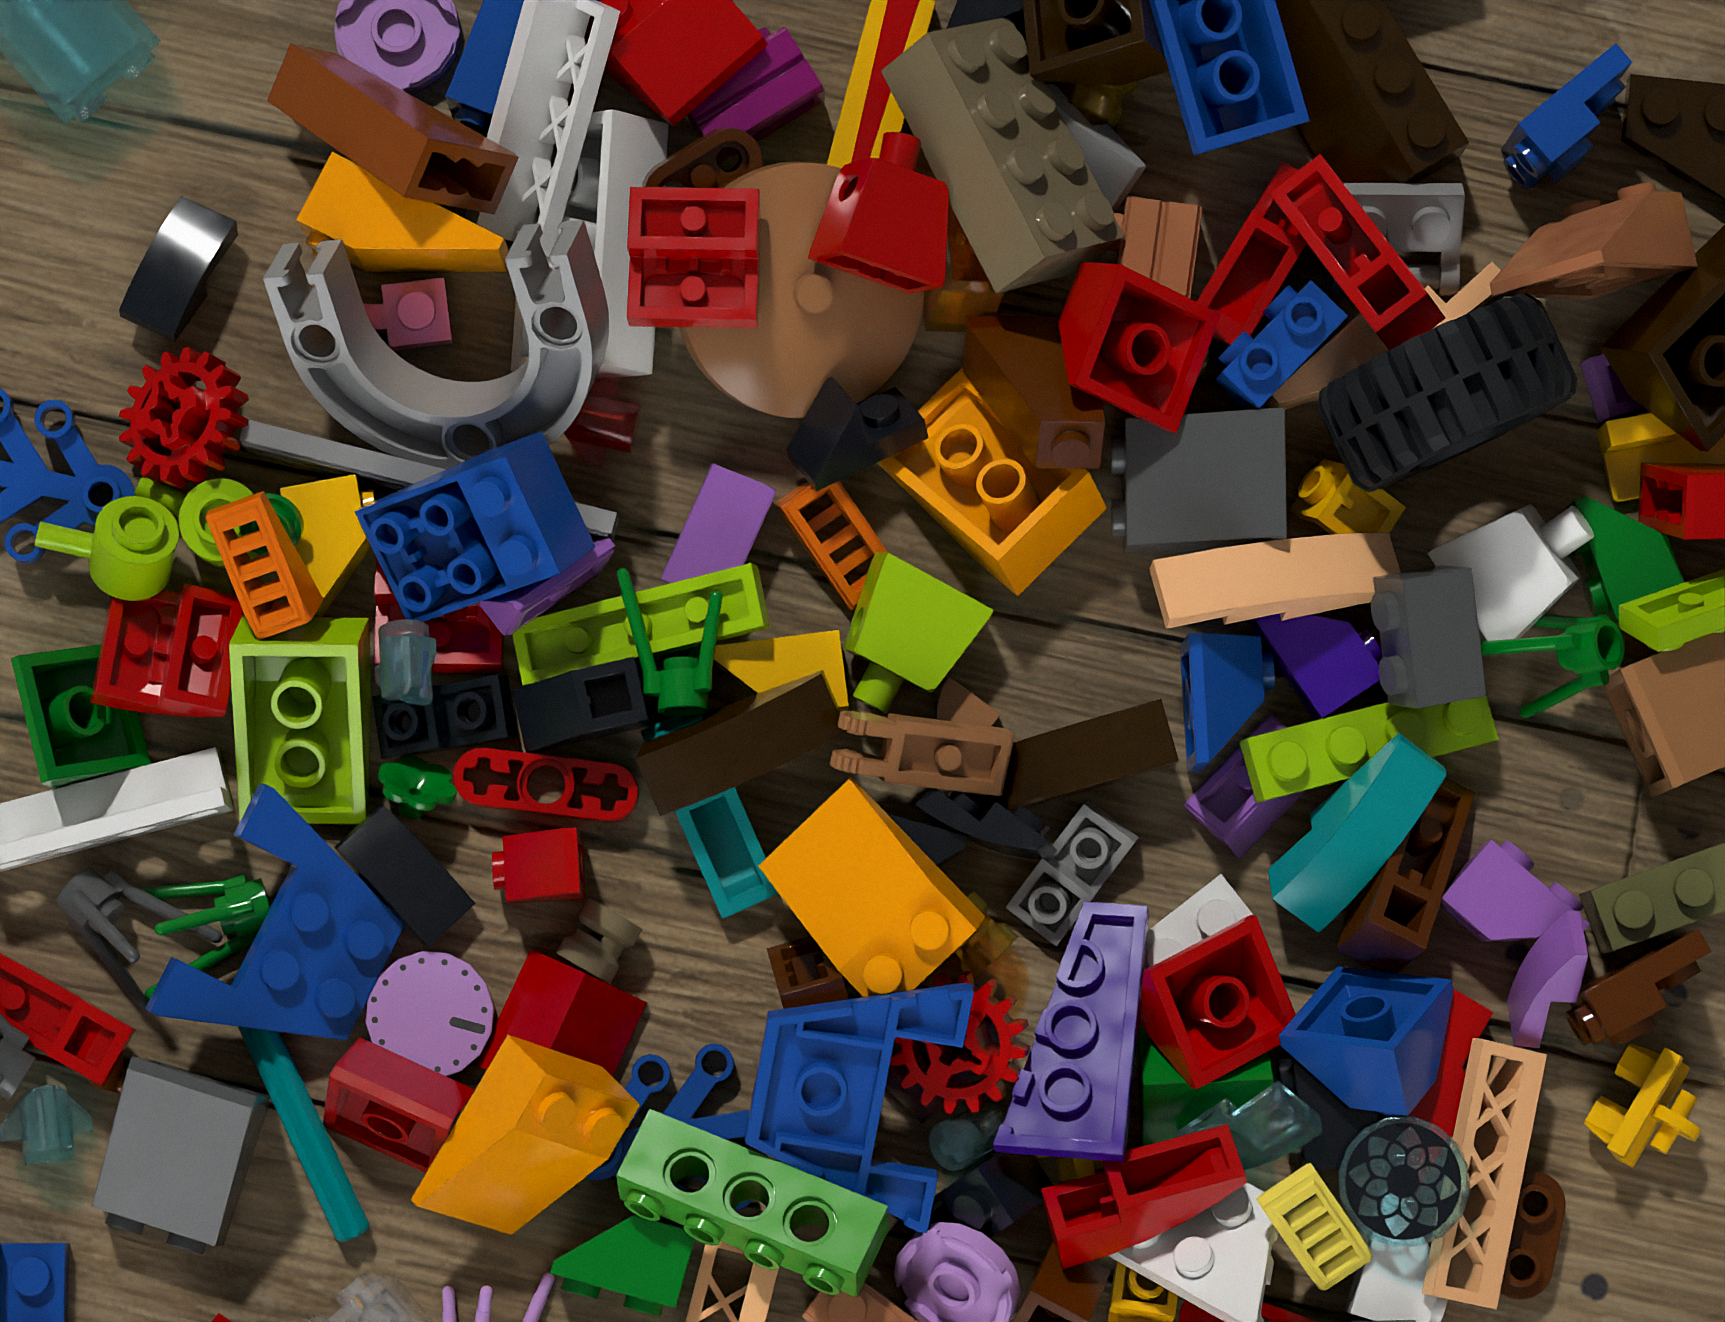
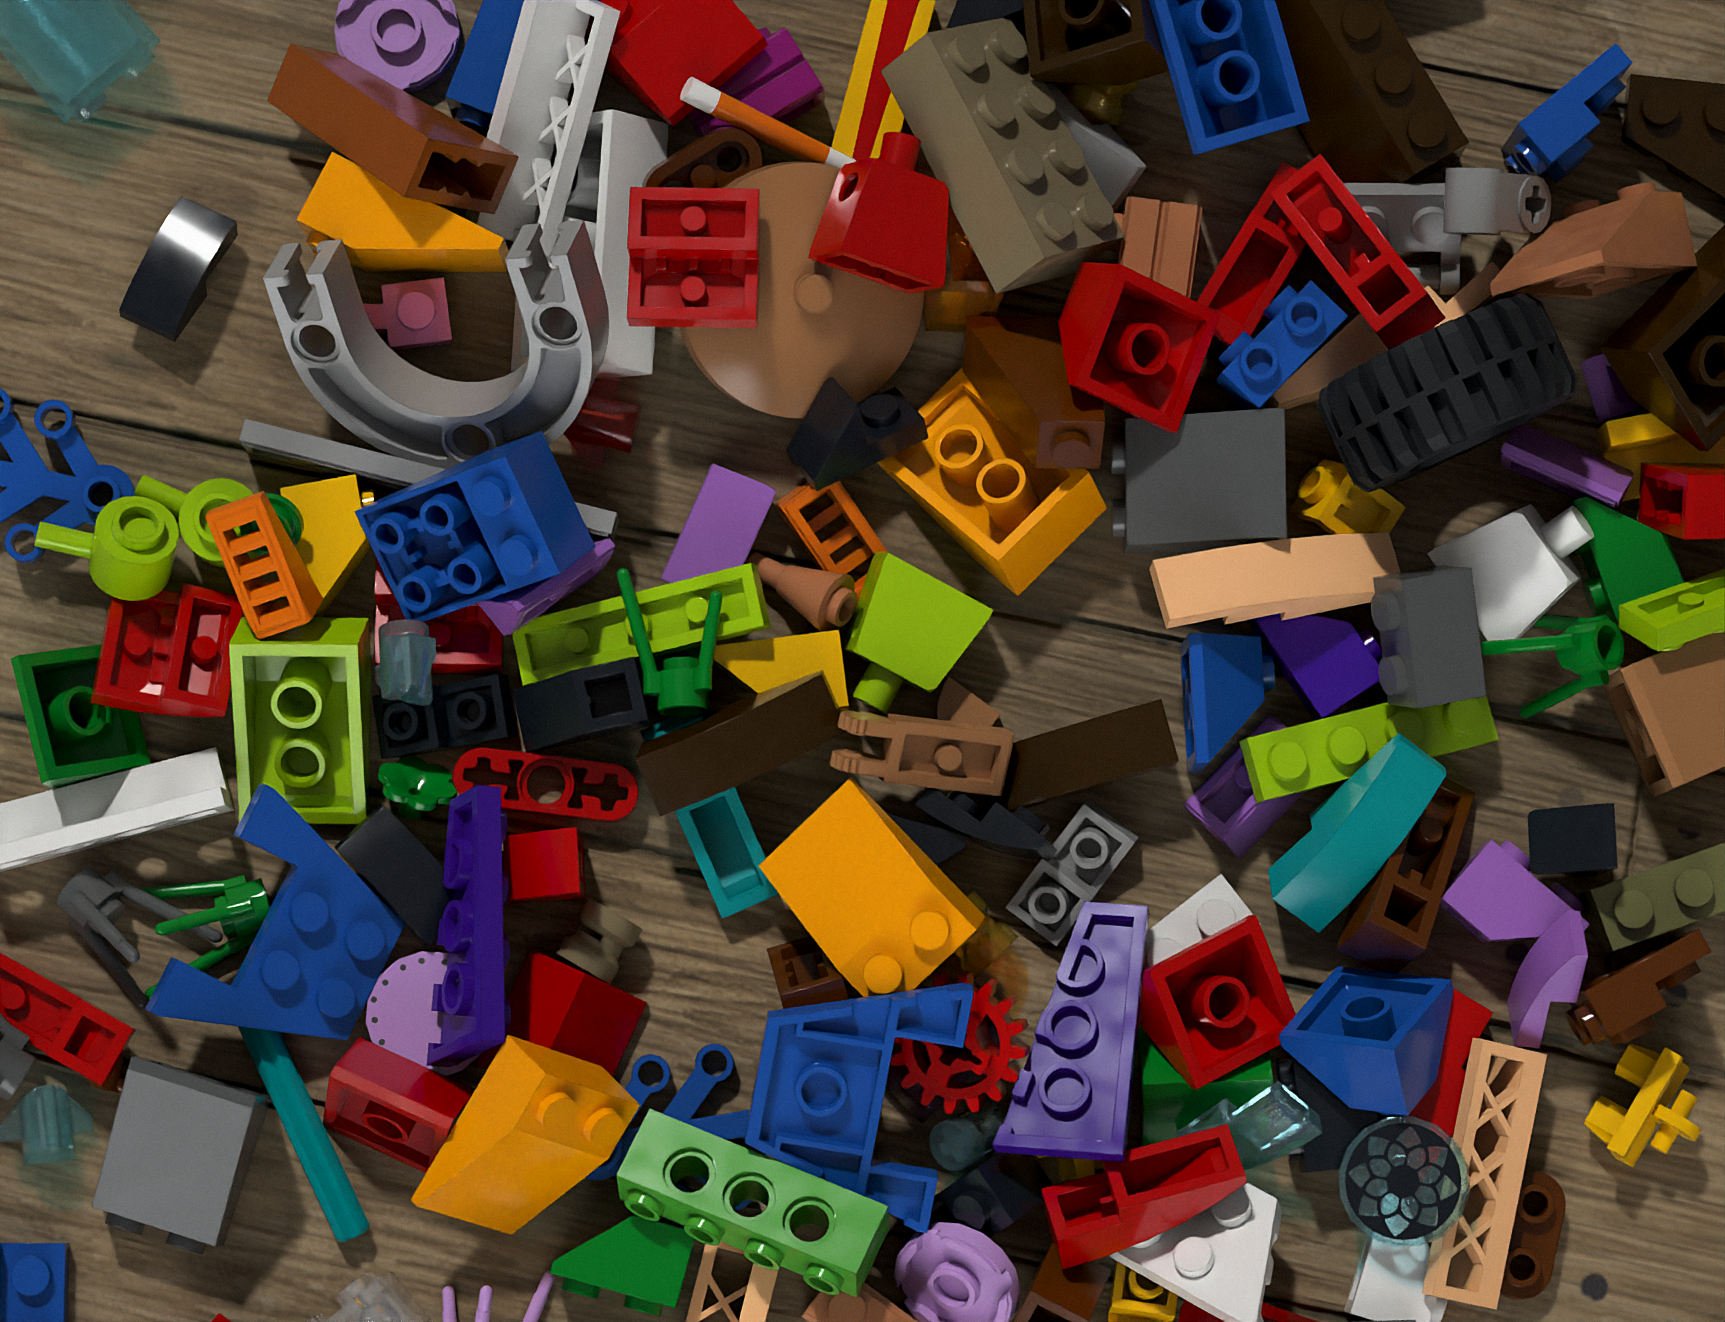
(183, 418): red gear -> none
(472, 930): none -> dark purple wing
(760, 125): none -> orange bar
(818, 595): none -> nougat cone
(1316, 1230): light yellow slope -> none
(1494, 201): none -> light grey piece
(1564, 467): none -> medium lavender slope
(1573, 840): none -> black slope

